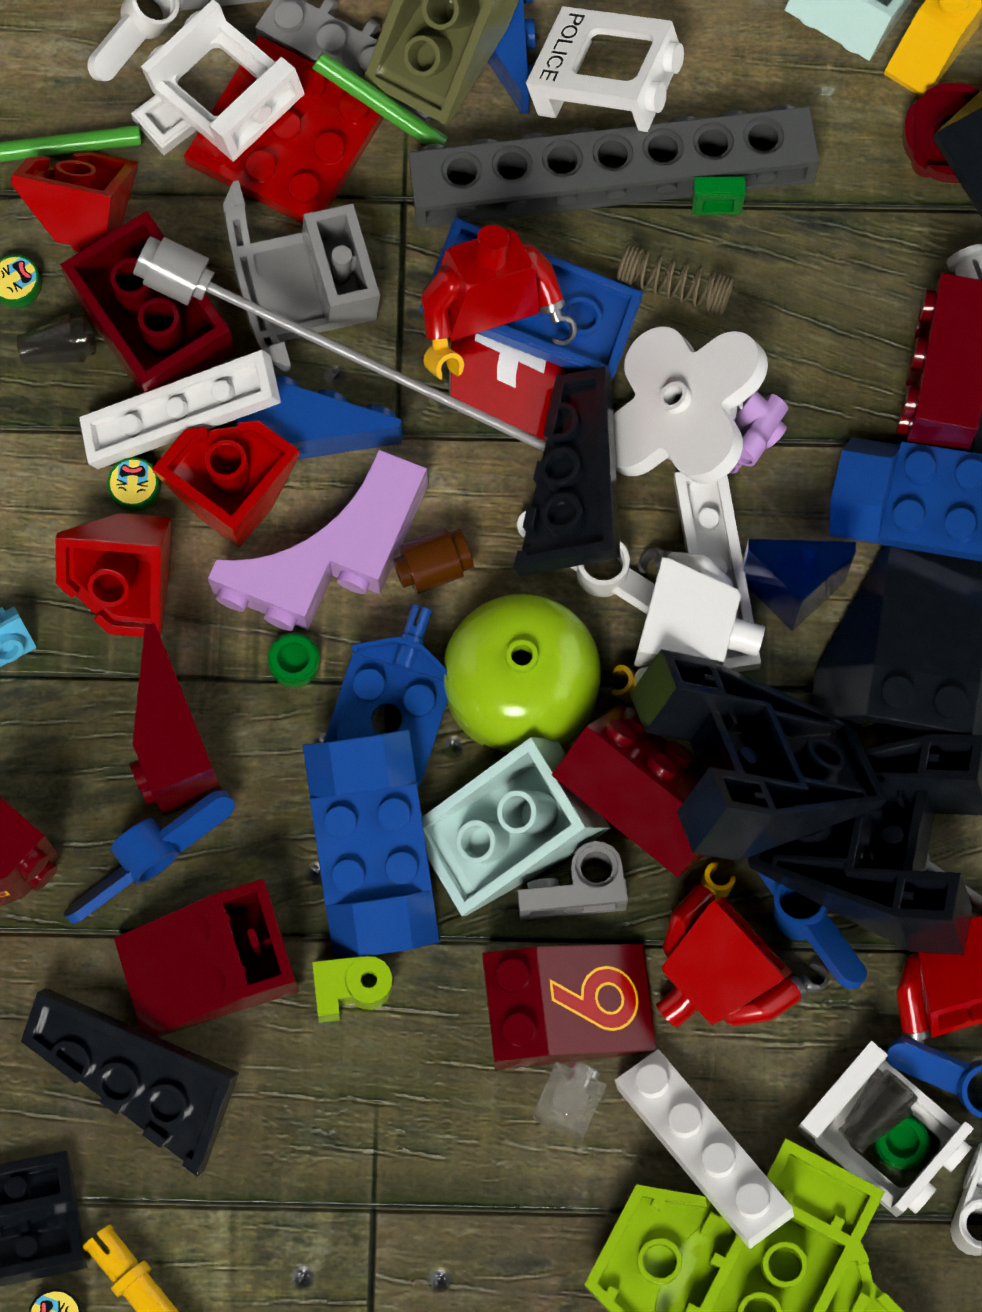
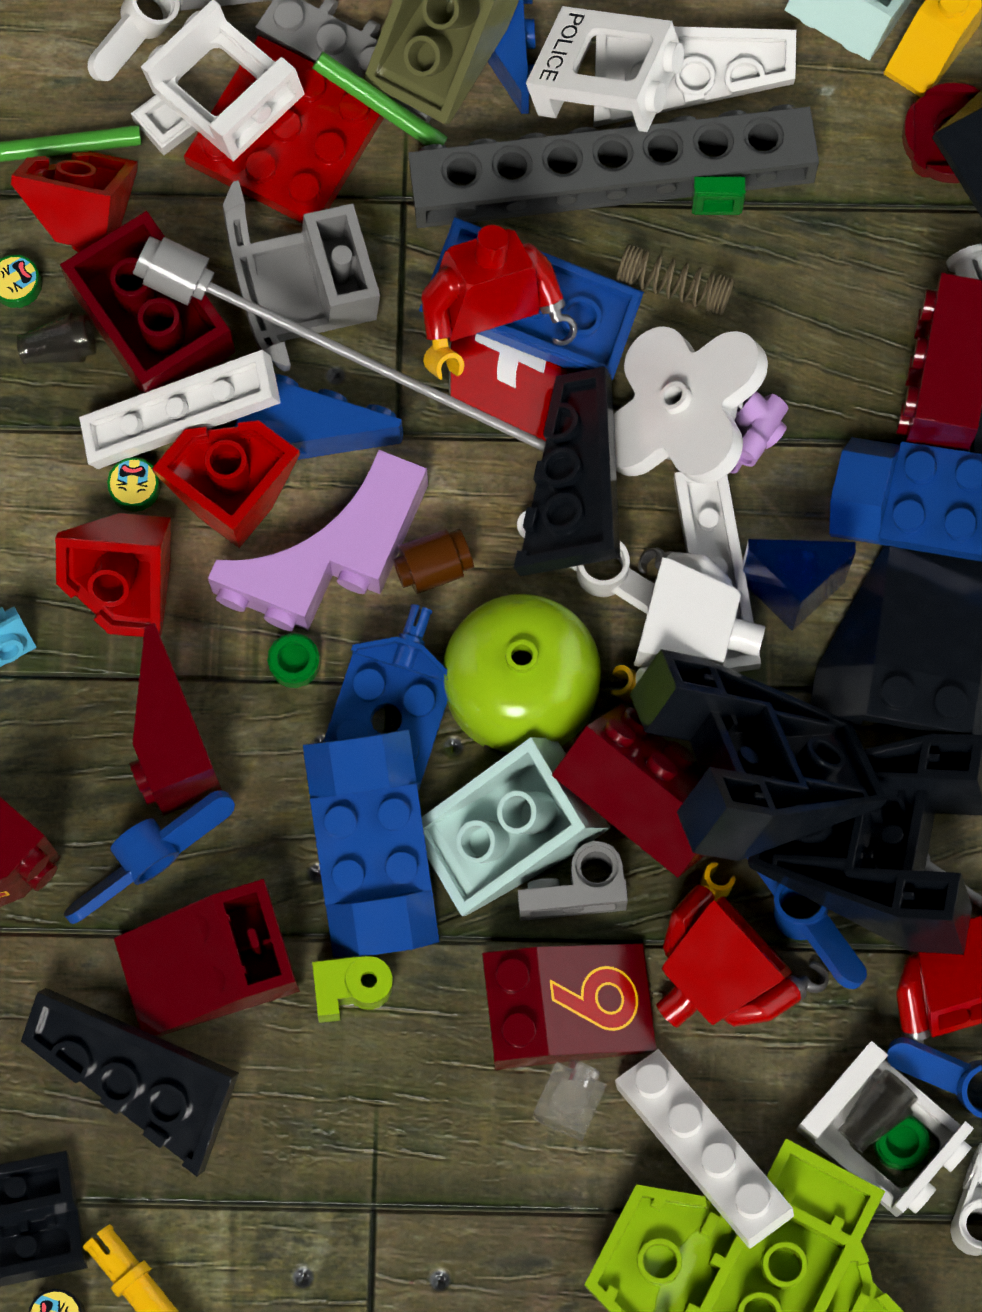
(714, 67): none -> white wing

